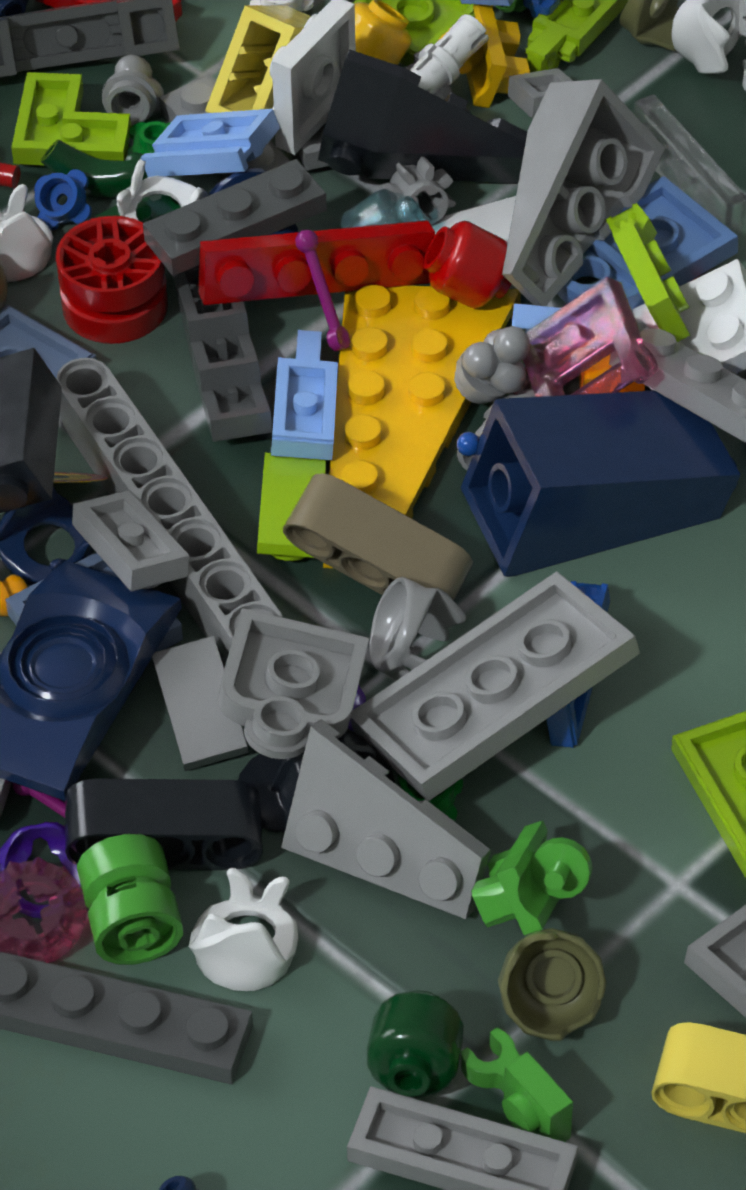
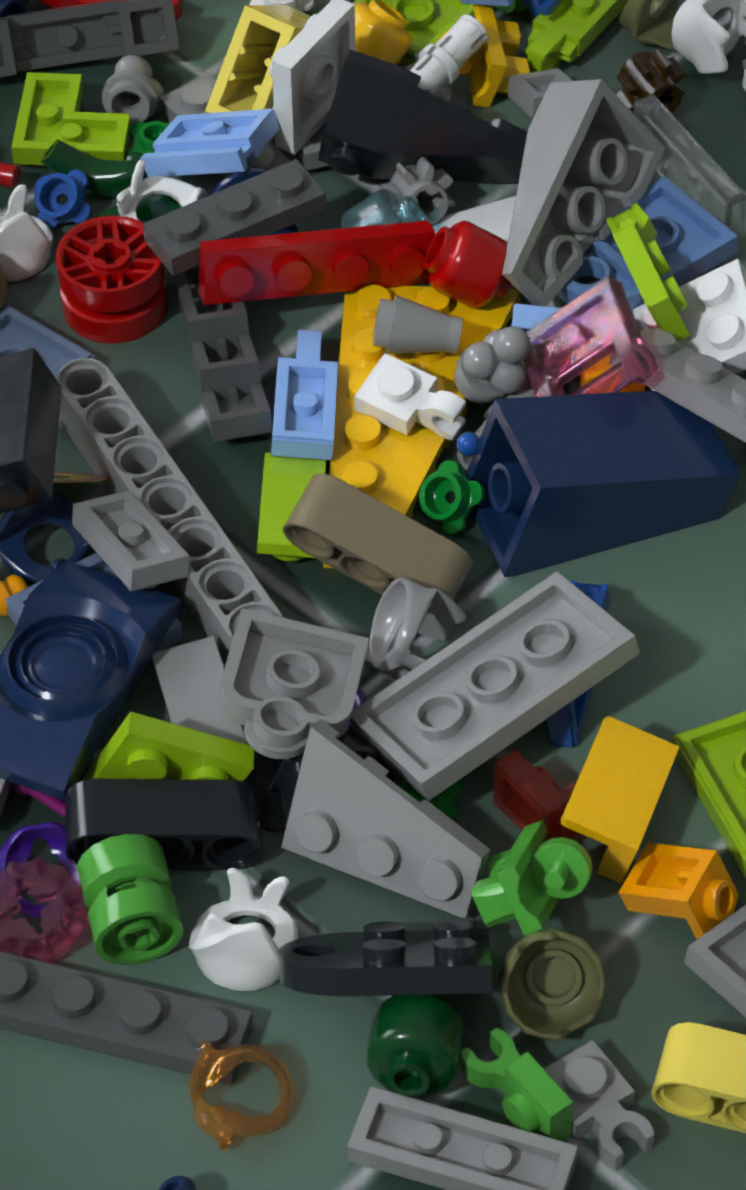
(164, 750): none -> lime wing
(227, 1125): none -> clear orange piece
(337, 335): magenta hinge -> none
(390, 961): none -> black plate
(406, 395): none -> white plate
(414, 328): none -> light grey cone
(436, 492): none -> green plate
(531, 795): none -> clear red bracket
(600, 1102): none -> light grey plate
(619, 792): none -> yellow panel
(649, 75): none -> dark brown gear
(681, 885): none -> light orange bracket

